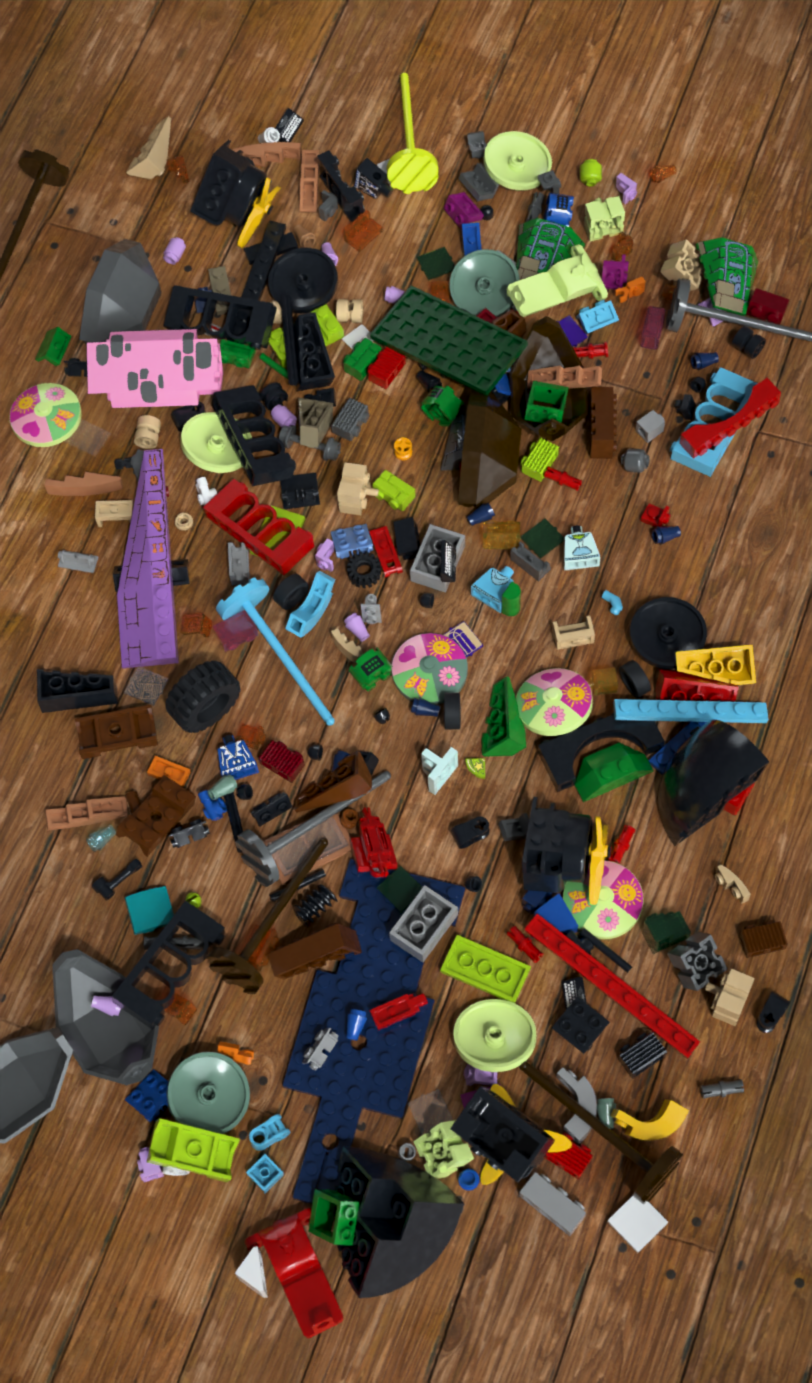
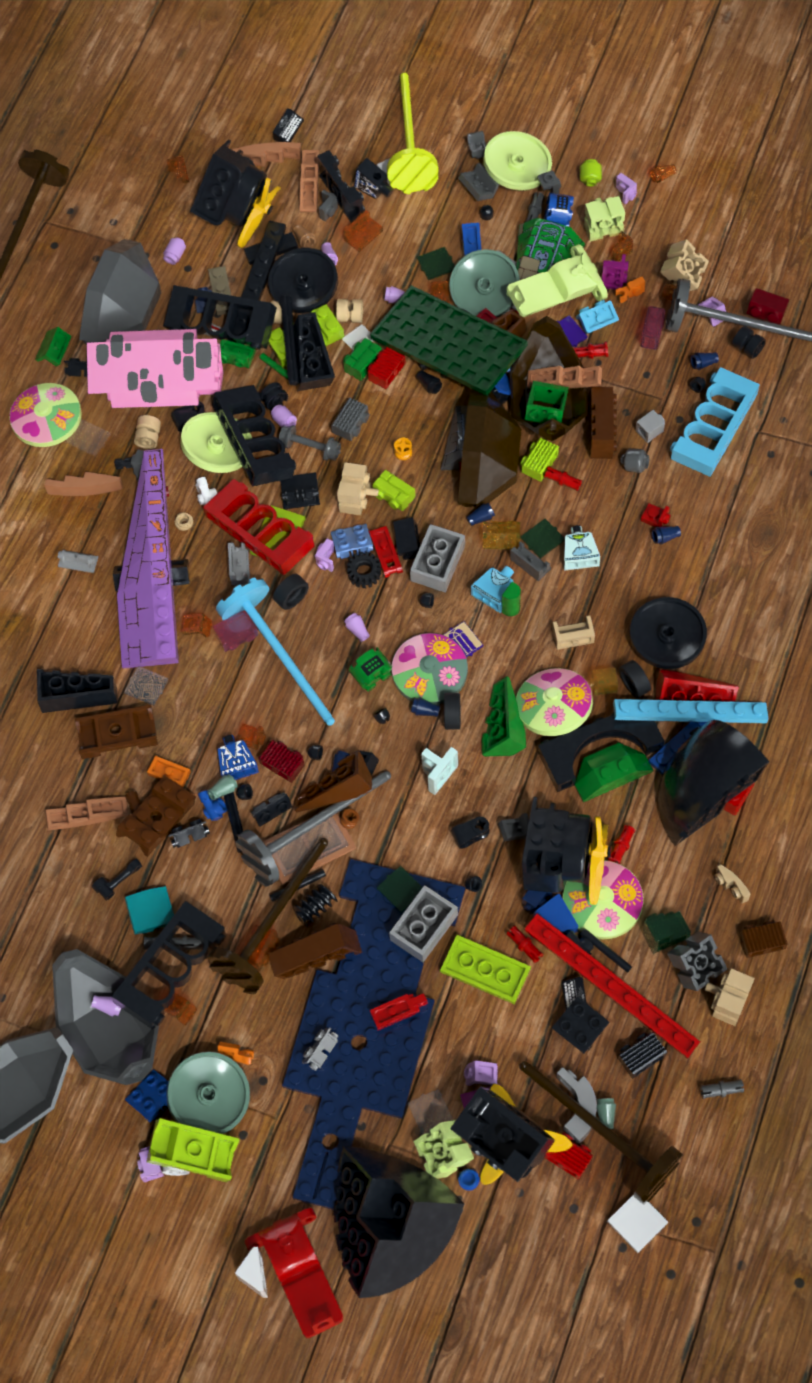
(100, 838): clear light blue cone -> none
(113, 511): tan panel -> none
(154, 153): tan wedge -> none
(196, 902): lime hinge -> none
(202, 696): black tyre -> none
(265, 1173): medium azure piece -> none
(269, 136): white cone -> none
(270, 1133): medium azure piece -> none
(308, 614): medium azure arch -> none
(314, 421): dark tan wedge -> none
(323, 1213): green window -> none
(325, 395): black plate -> none
(349, 649): tan slope -> none
(355, 1022): blue cone -> none
(371, 610): light grey hinge -> none
(373, 848): red piece -> none
(410, 1154): light grey hinge -> none
(442, 405): green brick -> none
(448, 562): slope -> none
(462, 209): magenta bracket -> none
(476, 767): lime tile -> none
(494, 1035): yellowish green dish -> none
(553, 1203): light grey brick -> none
(615, 602): medium azure arm -> none
(663, 1124): yellow arch -> none
(686, 406): black tile -> none
(702, 437): red arch -> none
(723, 664): yellow wedge -> none
(730, 273): wedge -> none
(773, 1010): black piece -> none

